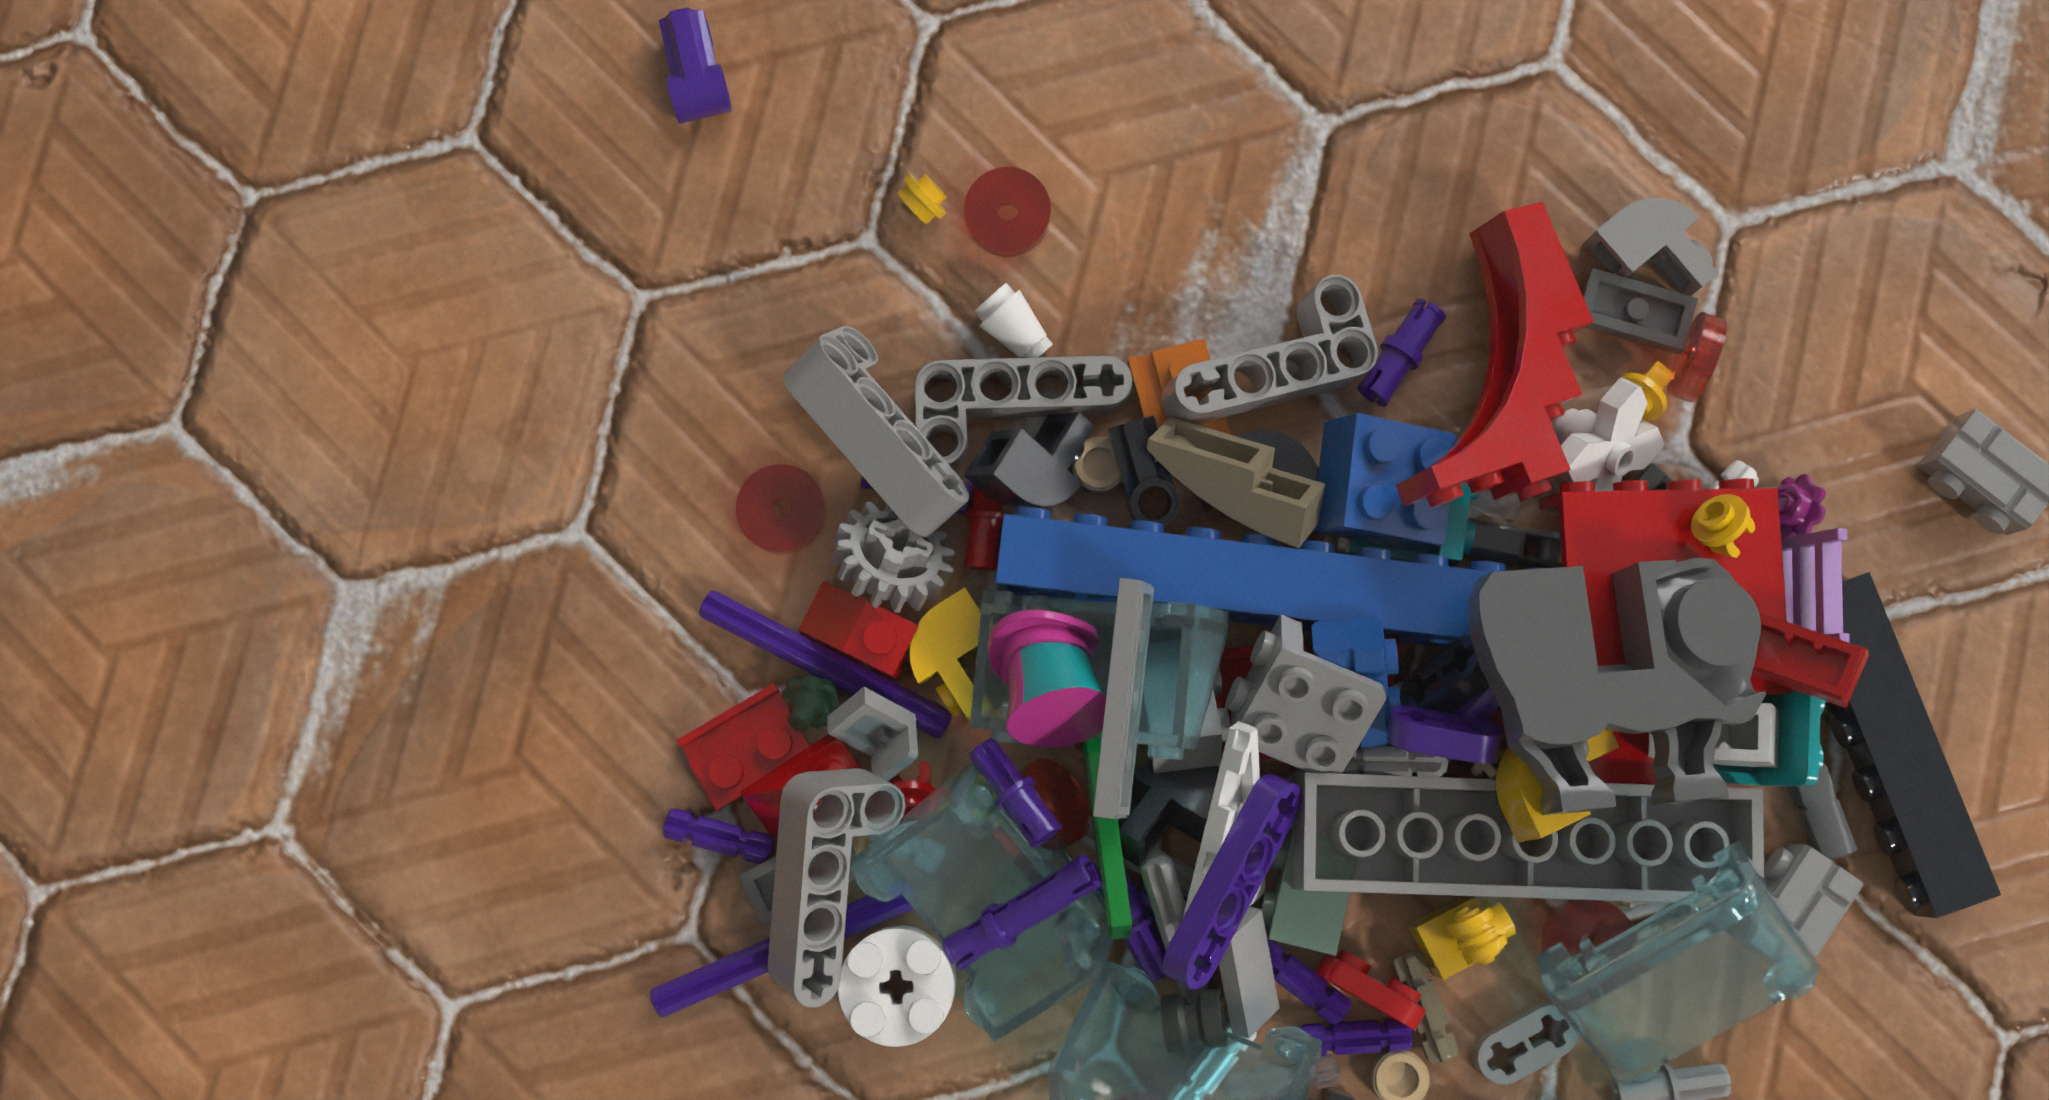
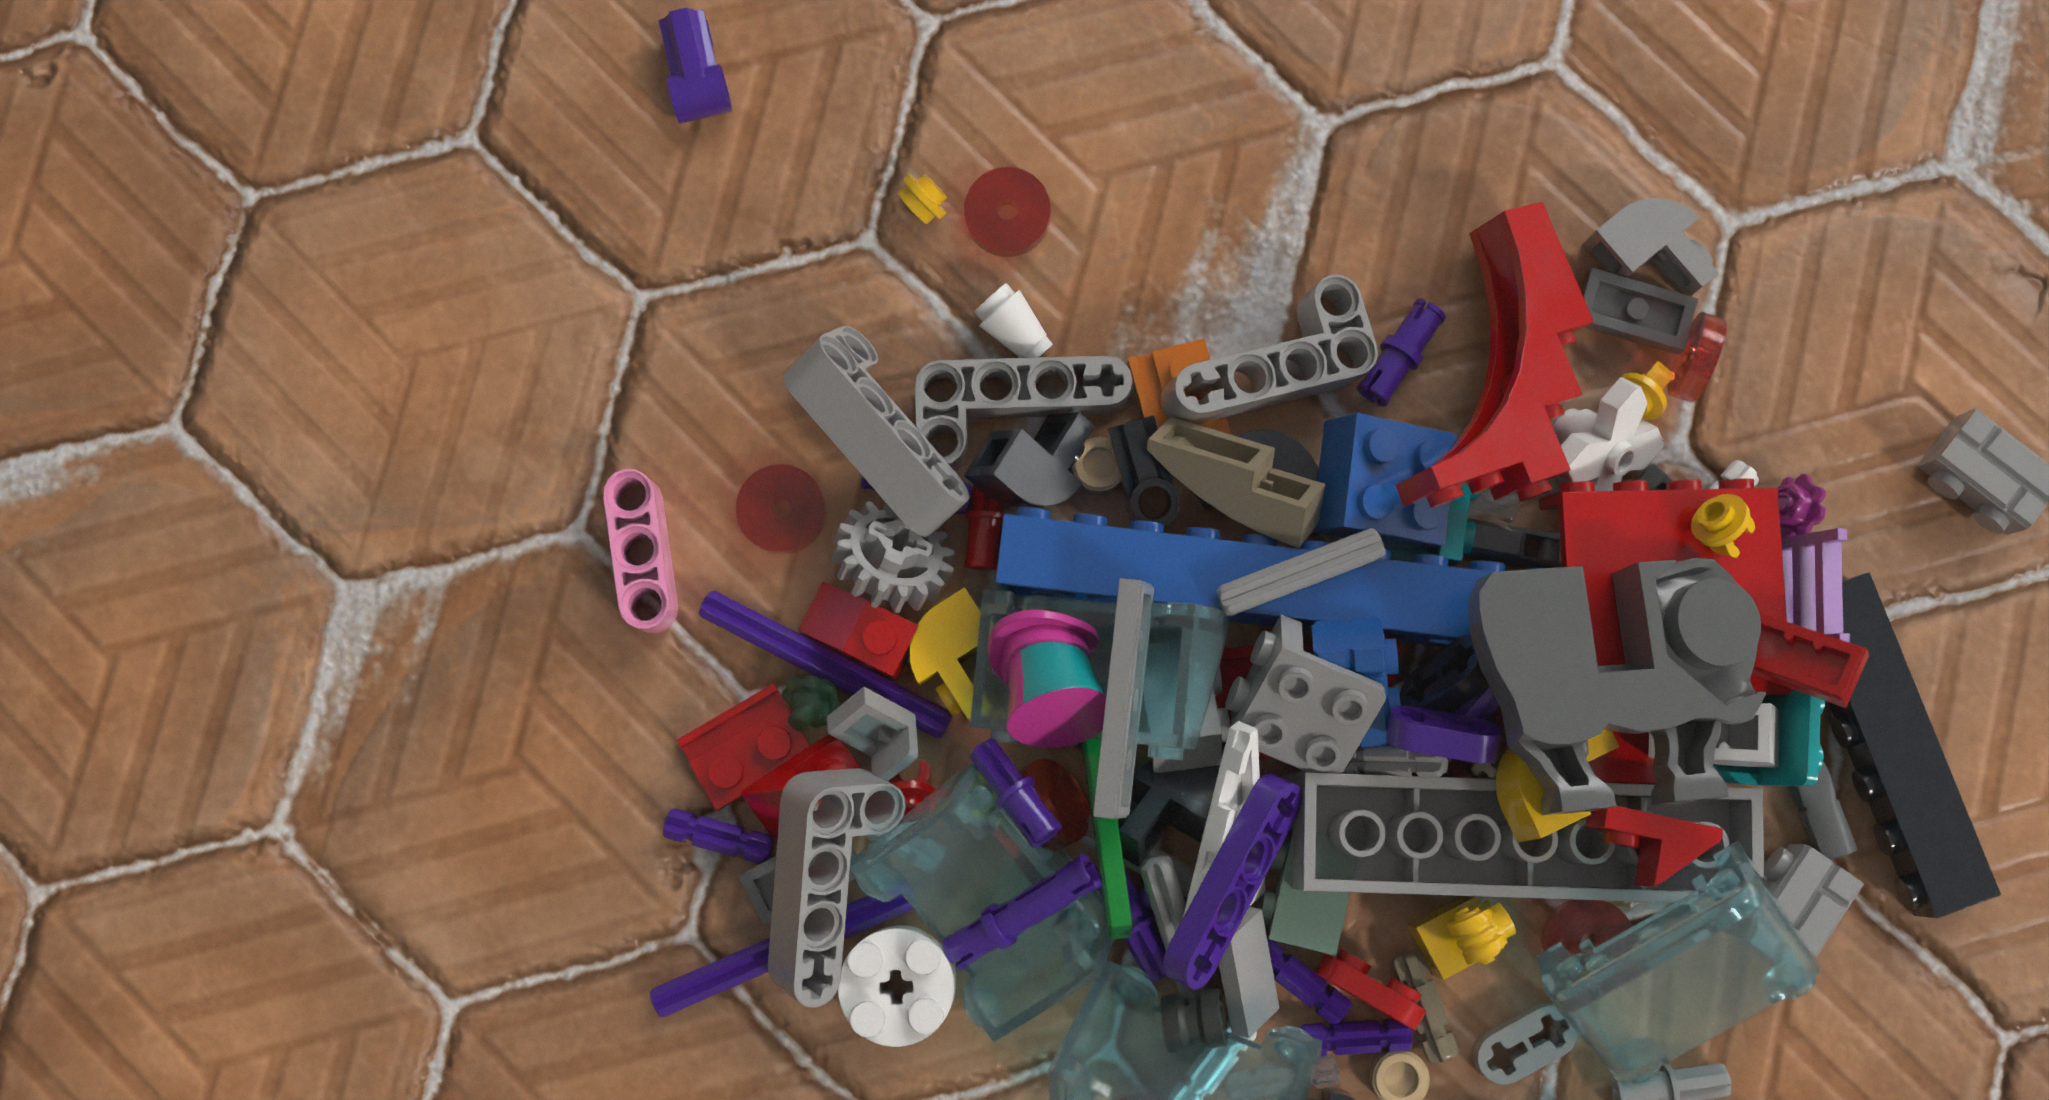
(624, 530): none -> bright pink beam
(1300, 572): none -> light grey axle
(1665, 841): none -> red slope

